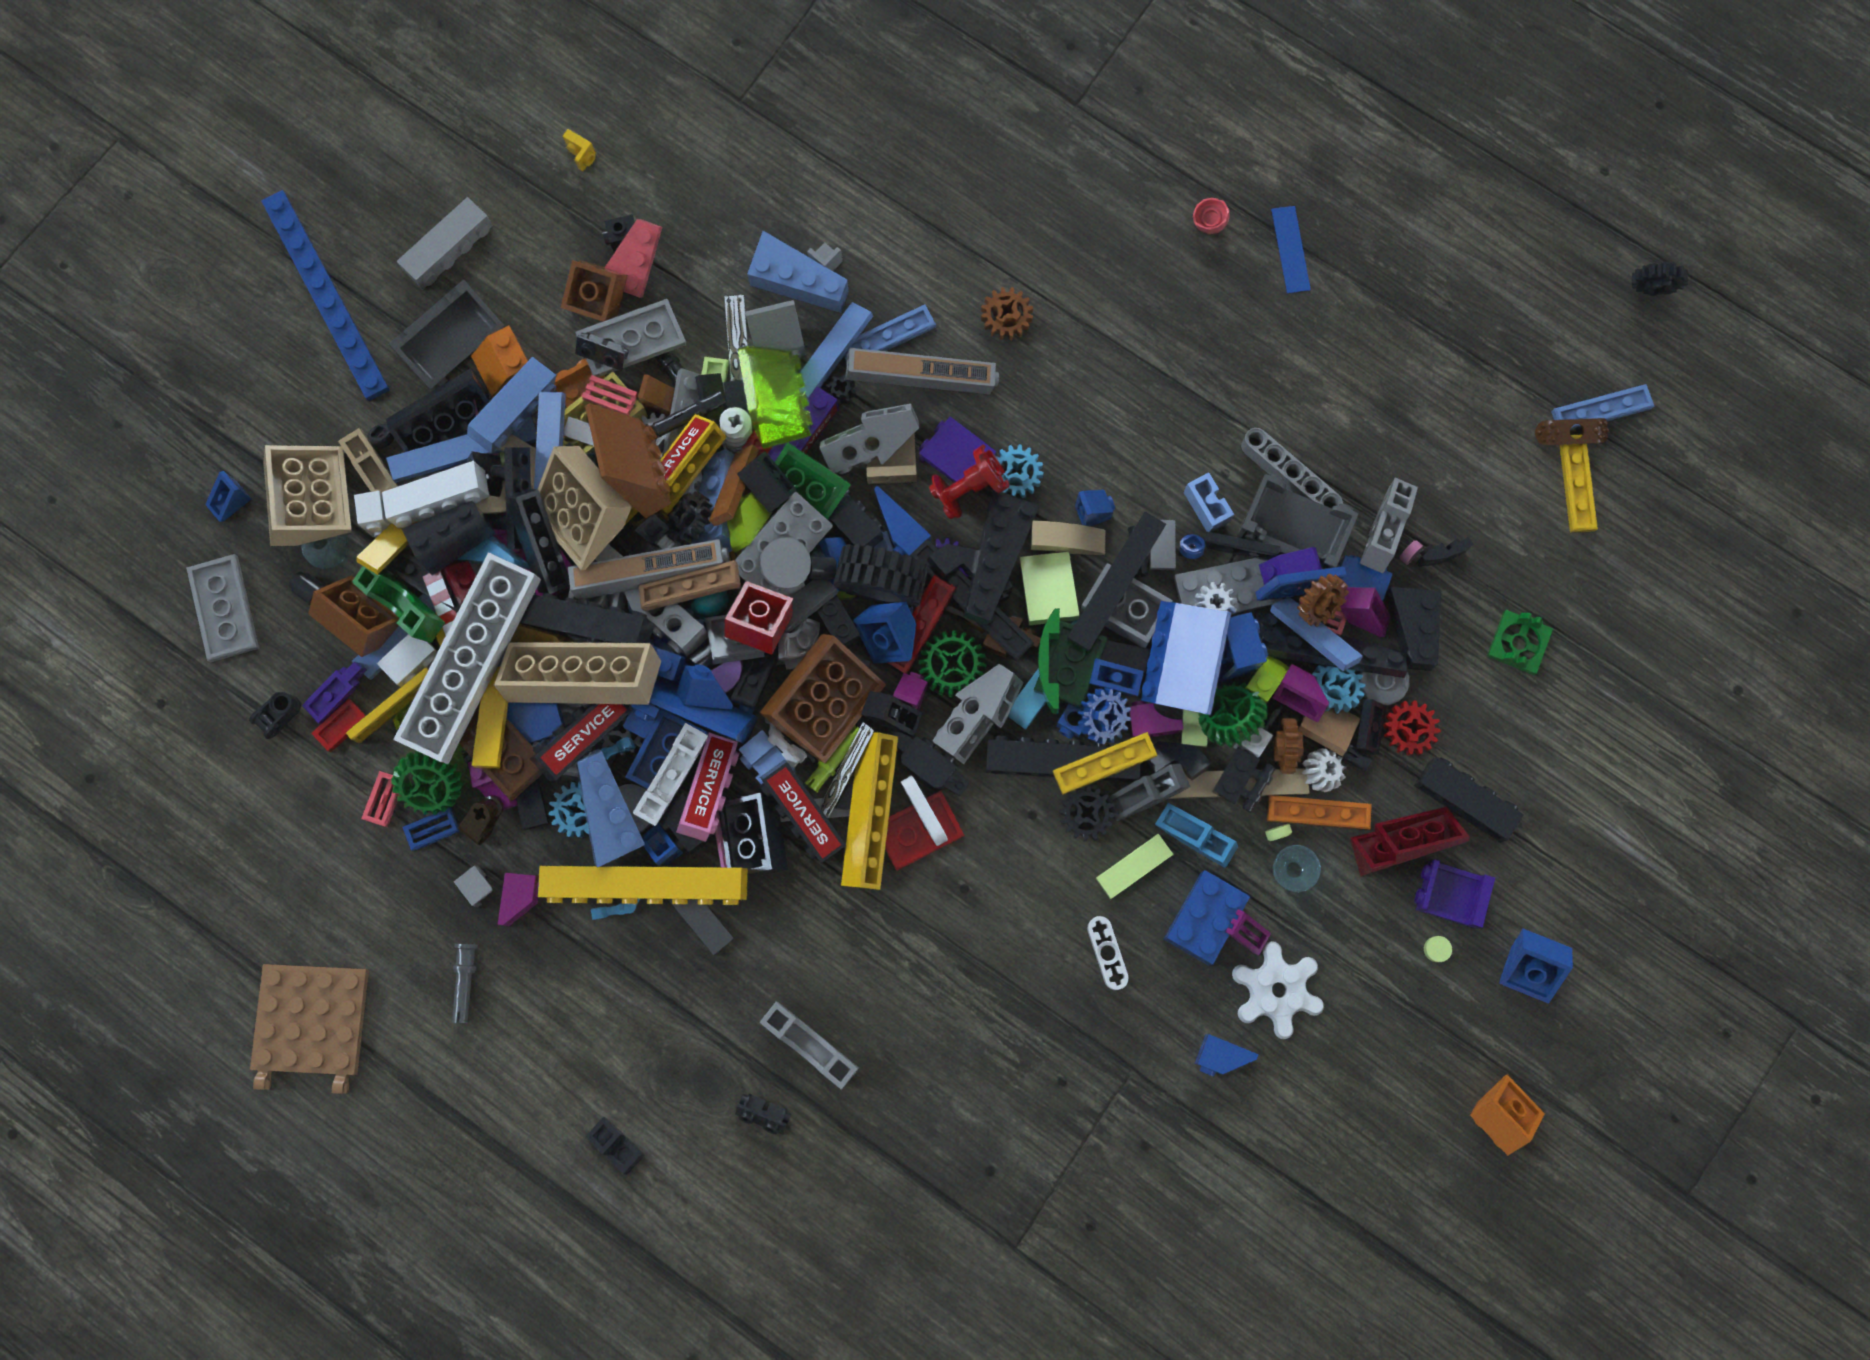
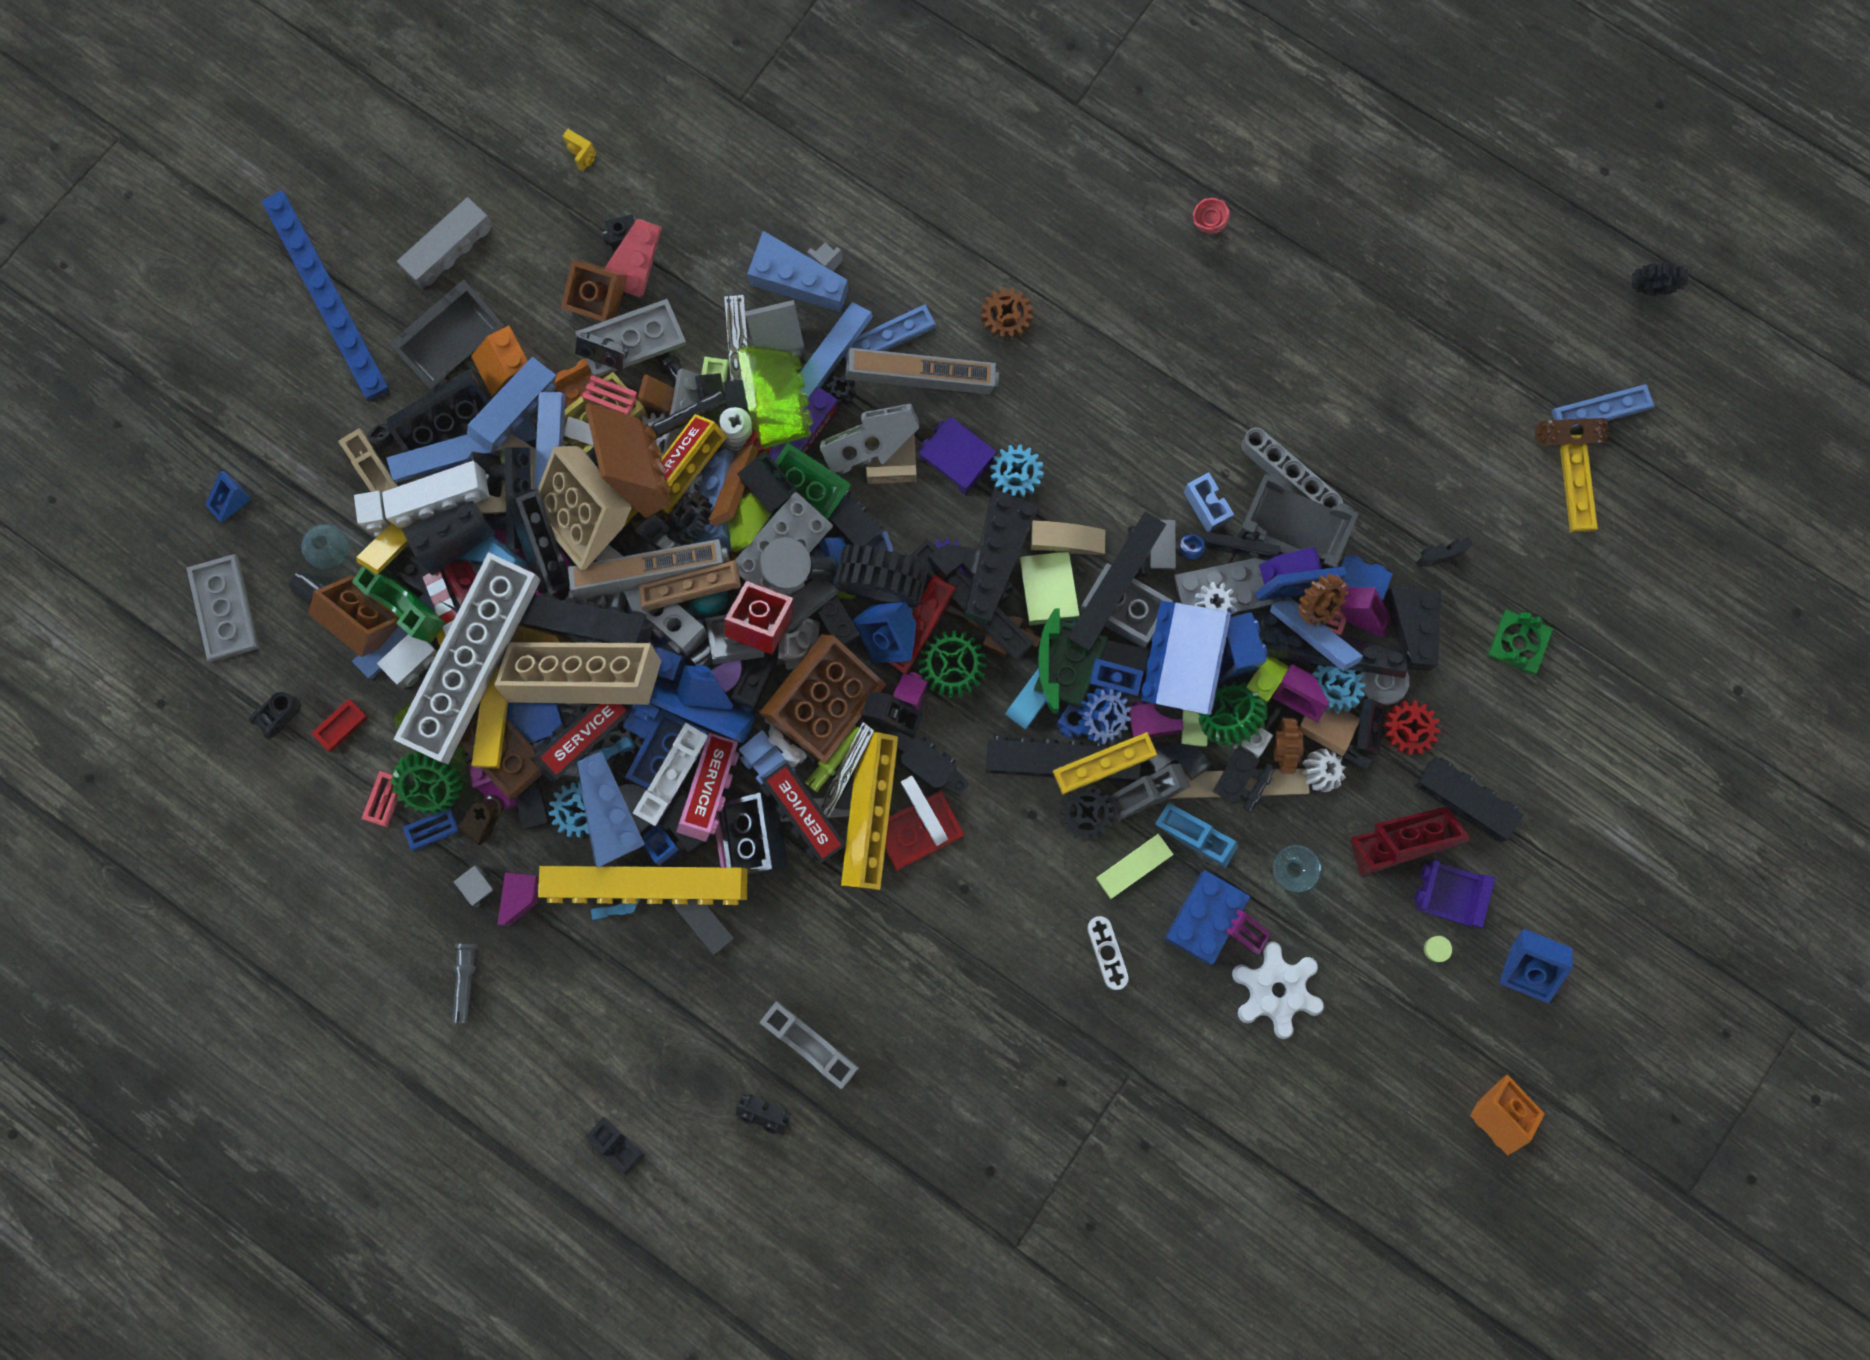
(305, 493): tan slope -> none
(309, 1022): medium nougat plate -> none
(334, 692): dark purple hinge -> none
(387, 709): yellow tile -> none
(902, 528): blue slope -> none
(983, 473): red piece -> none
(993, 696): light grey brick -> none
(1094, 507): blue slope -> none
(1221, 1056): blue slope -> none
(1278, 832): yellowish green tile -> none
(1291, 249): blue sticker -> none
(1319, 812): orange tile -> none
(1389, 525): light grey brick -> none
(1411, 552): bright pink tile -> none

